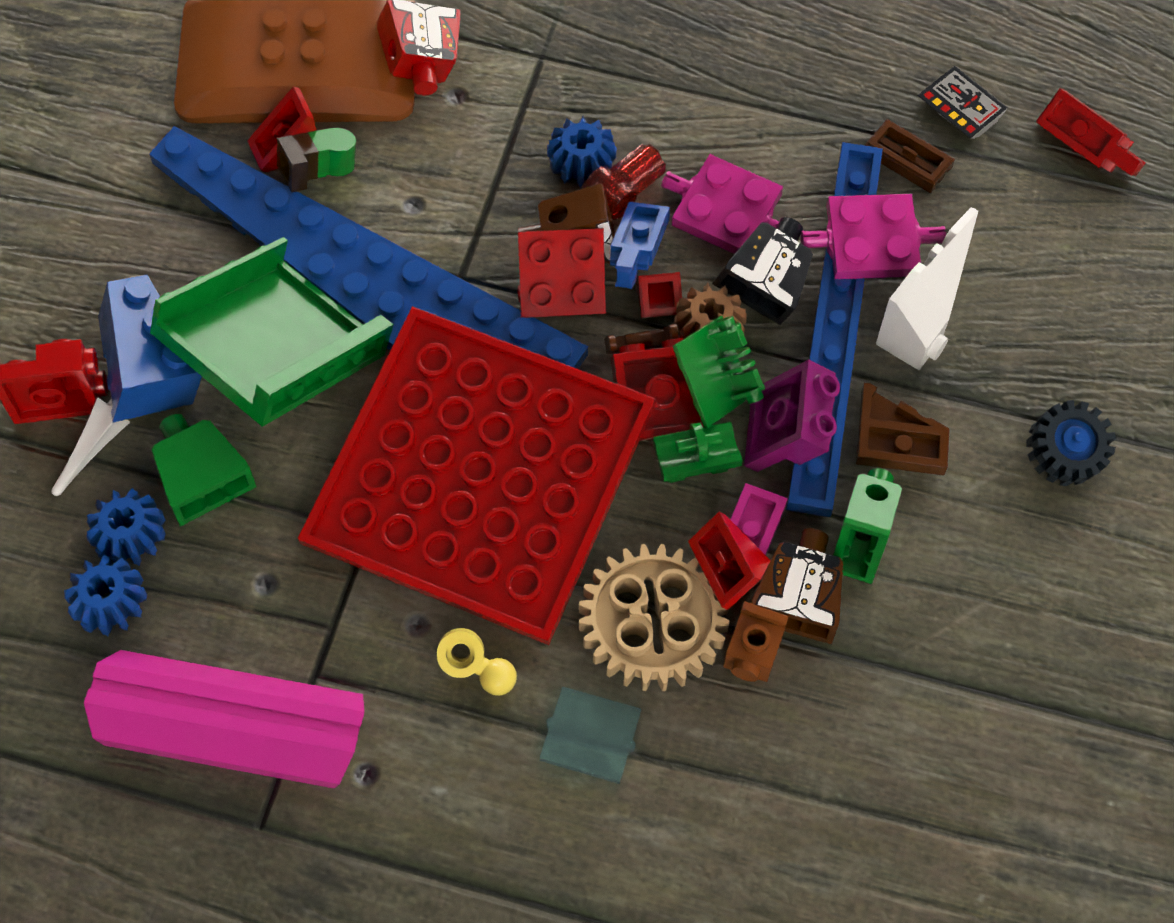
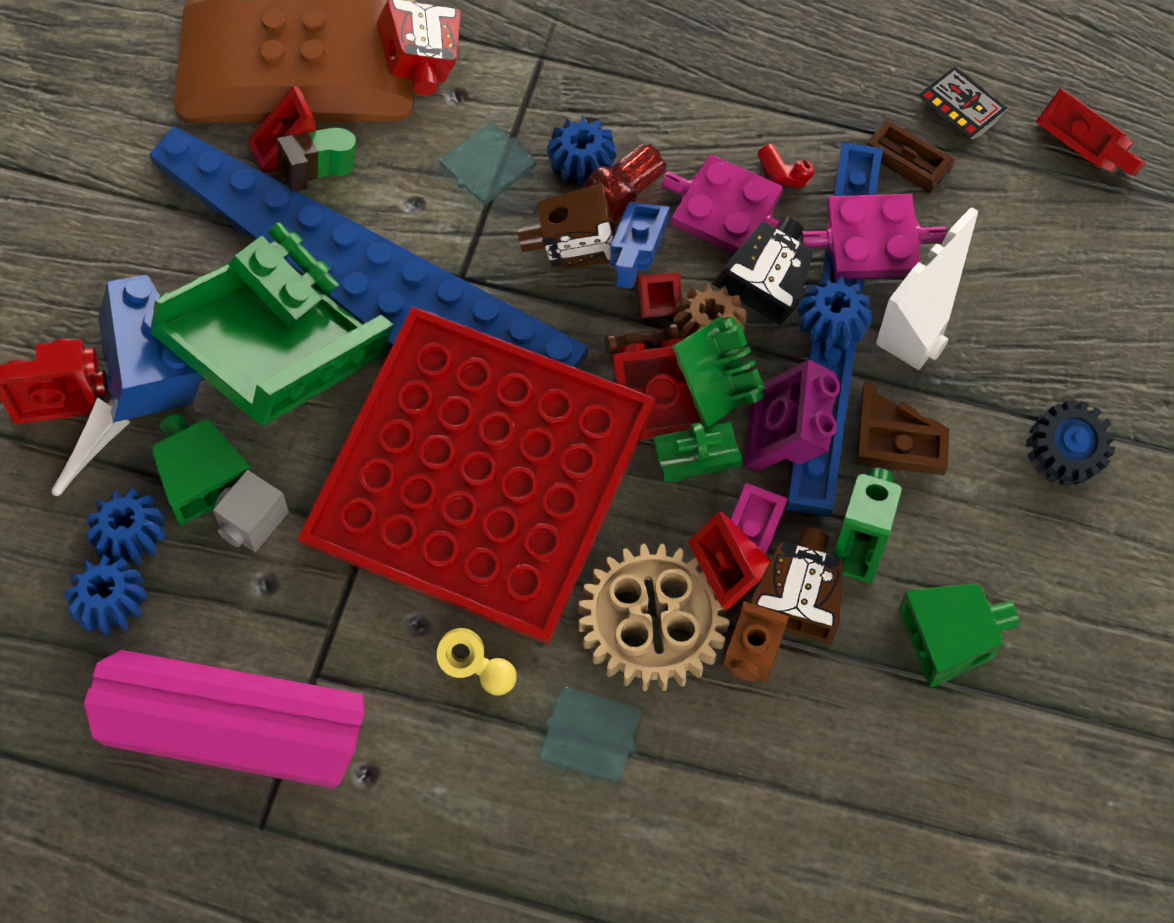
(249, 511): none -> light grey brick
(277, 281): none -> green plate
(488, 163): none -> clear light blue piece
(561, 272): red hinge -> none
(782, 173): none -> red arm
(834, 313): none -> blue gear
(954, 629): none -> green torso

